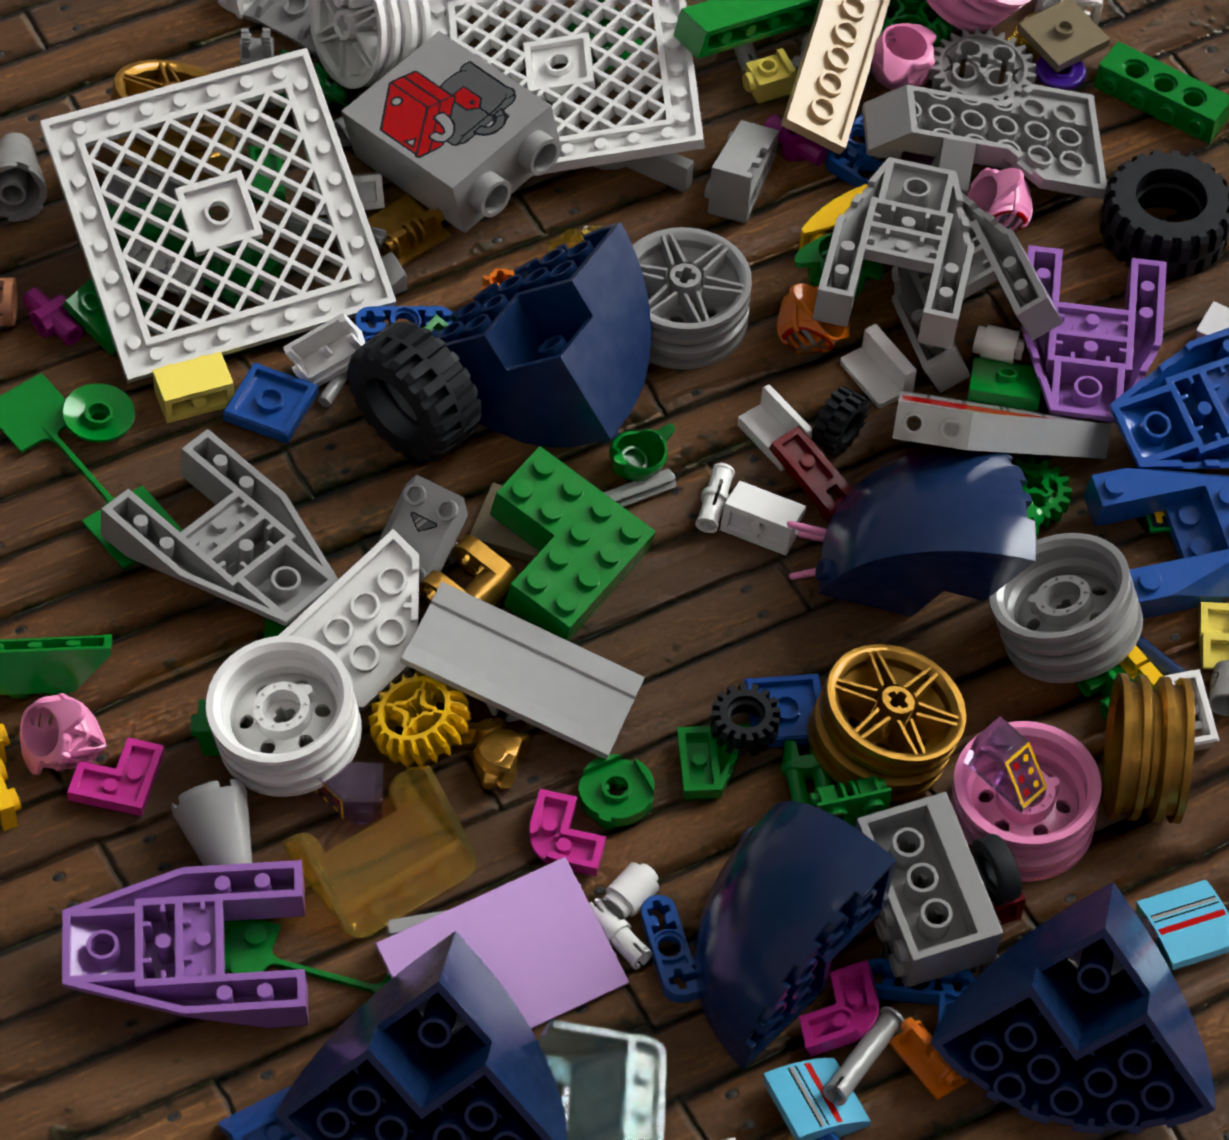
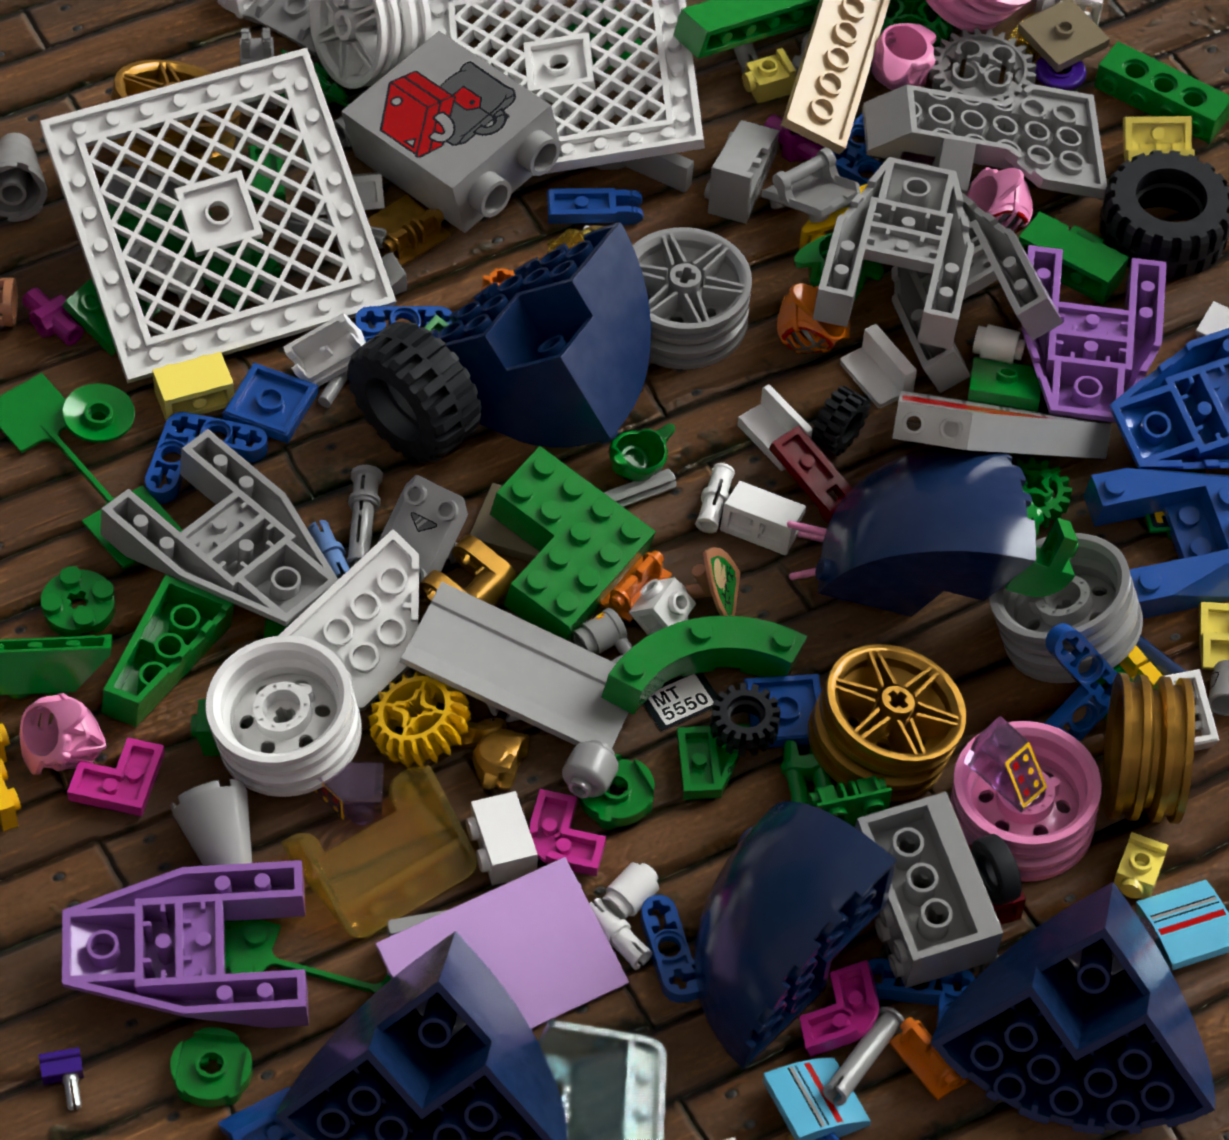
(63, 1067): none -> dark purple piece
(73, 585): none -> green plate
(165, 646): none -> green wedge
(174, 442): none -> blue beam
(217, 1088): none -> green plate
(331, 549): none -> medium blue pin
(363, 503): none -> light grey pin
(502, 837): none -> white brick
(590, 769): none -> light grey head
(594, 206): none -> blue hinge
(603, 633): none -> light grey piece
(628, 589): none -> orange hinge
(662, 605): none -> white brick
(680, 700): none -> sticker
(700, 647): none -> green brick
(717, 579): none -> nougat shield
(812, 189): none -> light grey shield
(1052, 566): none -> green brick
(1086, 260): none -> green piece
(1089, 692): none -> blue beam
(1140, 866): none -> light yellow brick
(1157, 133): none -> light yellow slope

